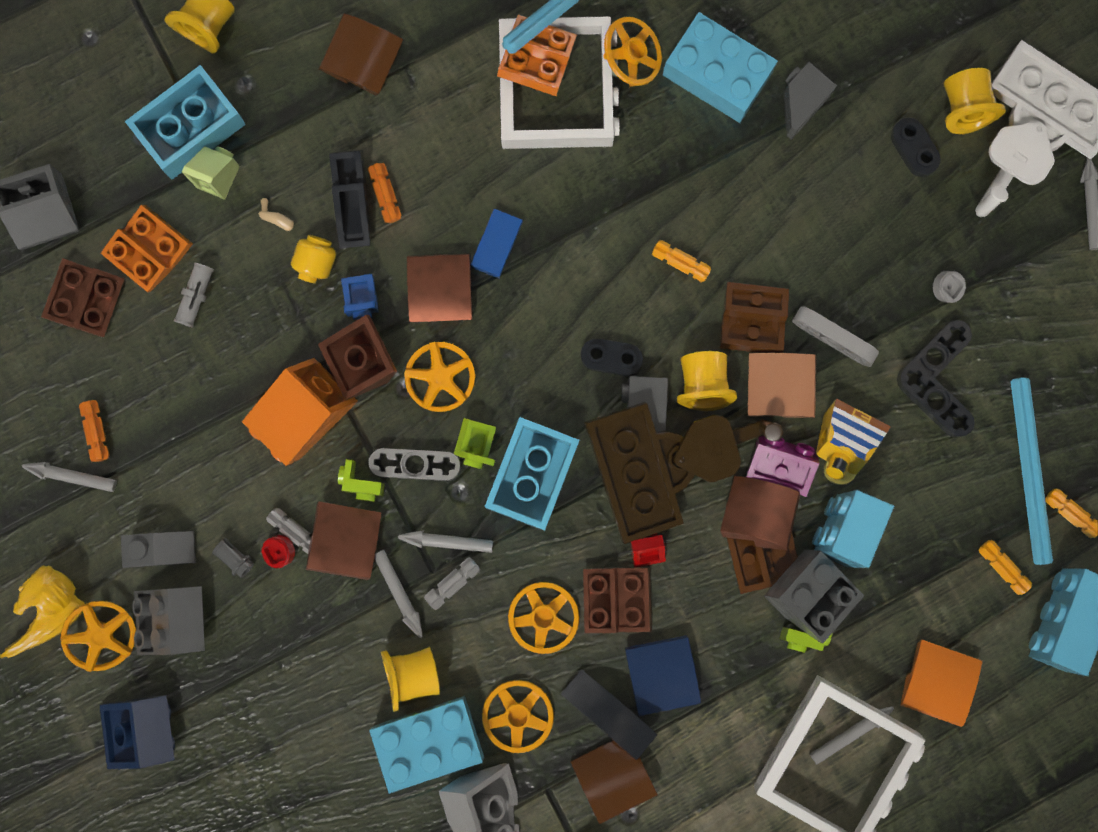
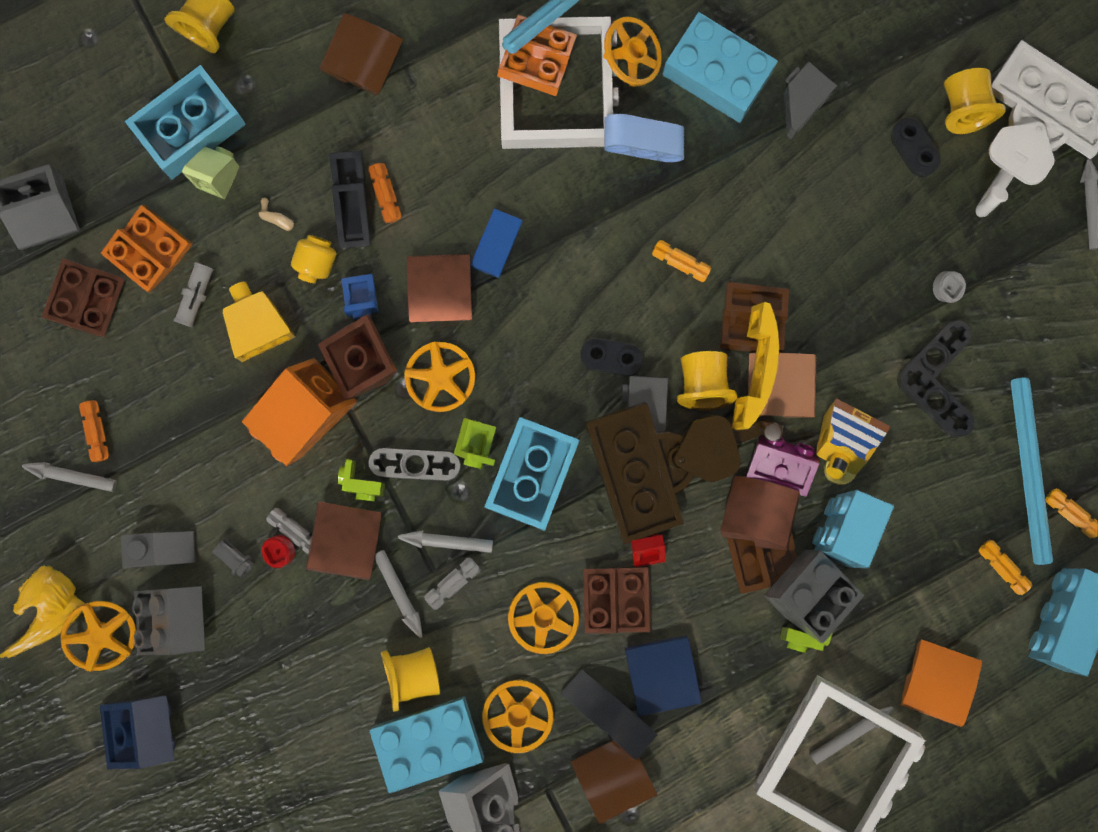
(254, 323): none -> yellow torso
(644, 138): none -> light blue beam
(764, 328): none -> yellow slope
(835, 336): light grey beam -> none

